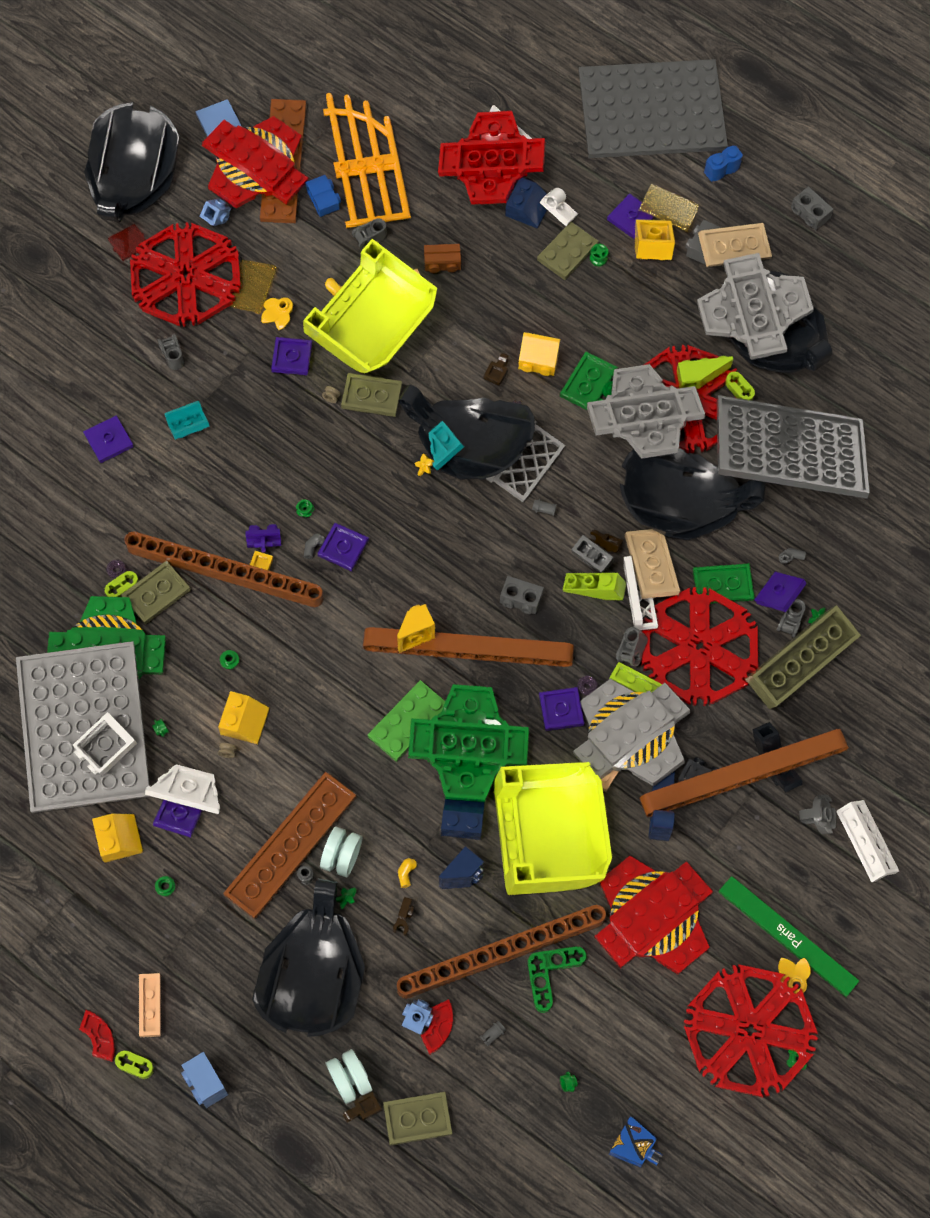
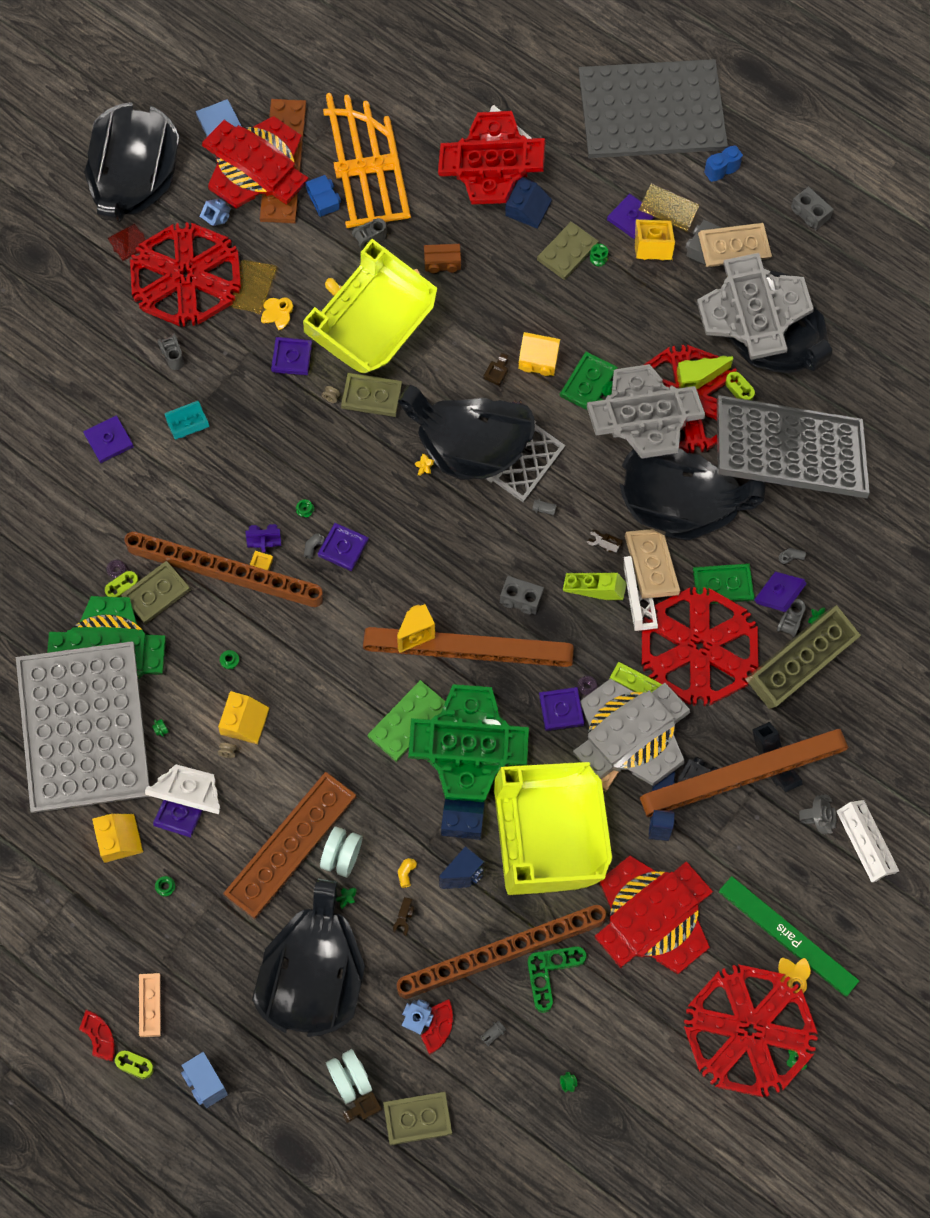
(106, 720): white window -> none
(305, 870): dark grey pin -> none
(443, 445): teal wing -> none
(555, 204): white plate -> none
(592, 555): dark grey brick -> none
(631, 647): dark grey piece -> none
(635, 1145): blue torso -> none

